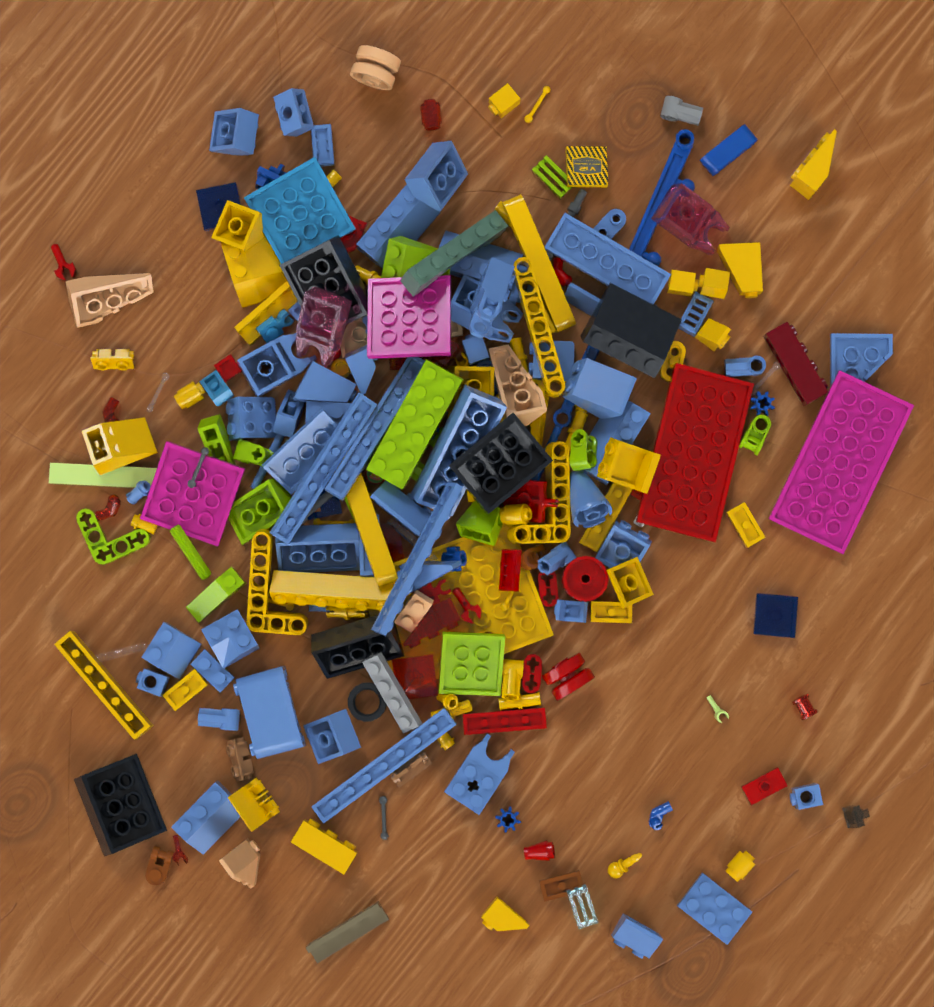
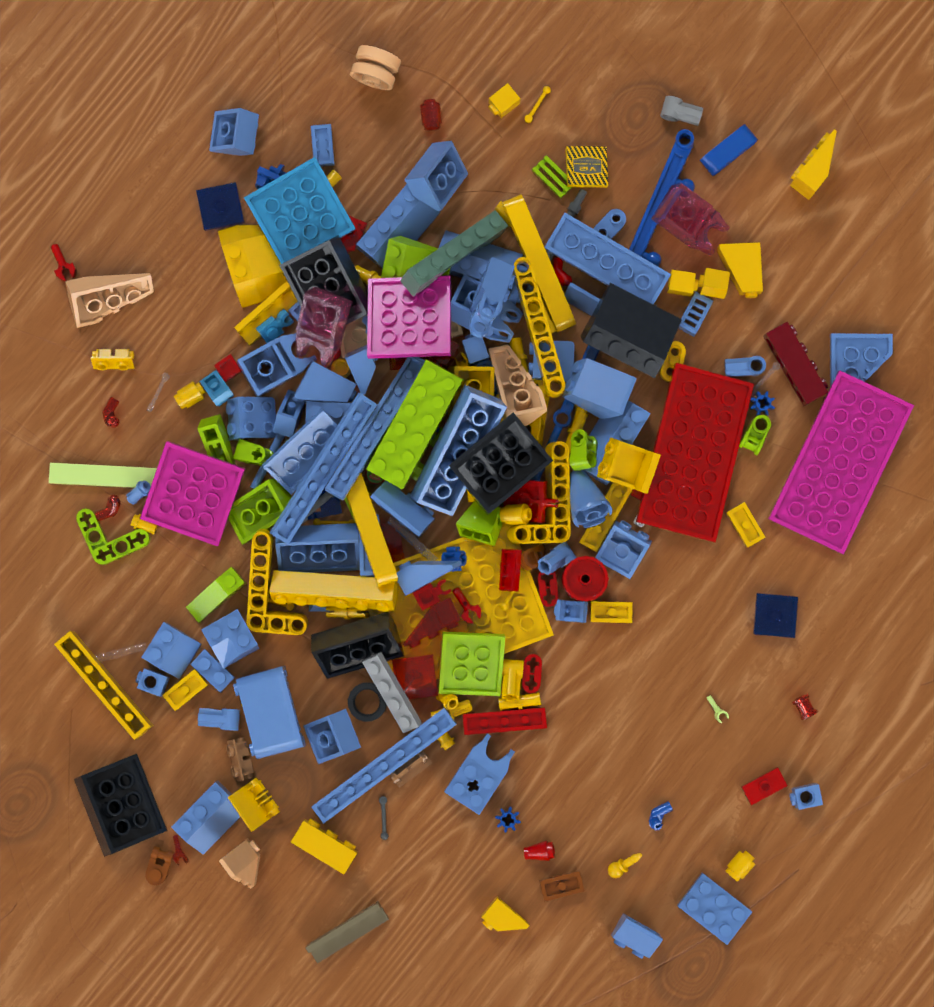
(118, 443): yellow slope -> none
(190, 552): lime axle -> none
(192, 483): dark grey hinge -> none
(239, 226): yellow slope -> none
(293, 112): medium blue brick -> none
(413, 611): light nougat plate -> none
(414, 563): medium blue plate -> none
(566, 673): red wheel -> none
(577, 892): clear light blue tile -> none
(629, 582): yellow slope -> none
(713, 334): yellow slope -> none
(854, 816): clear smoke tile -> none

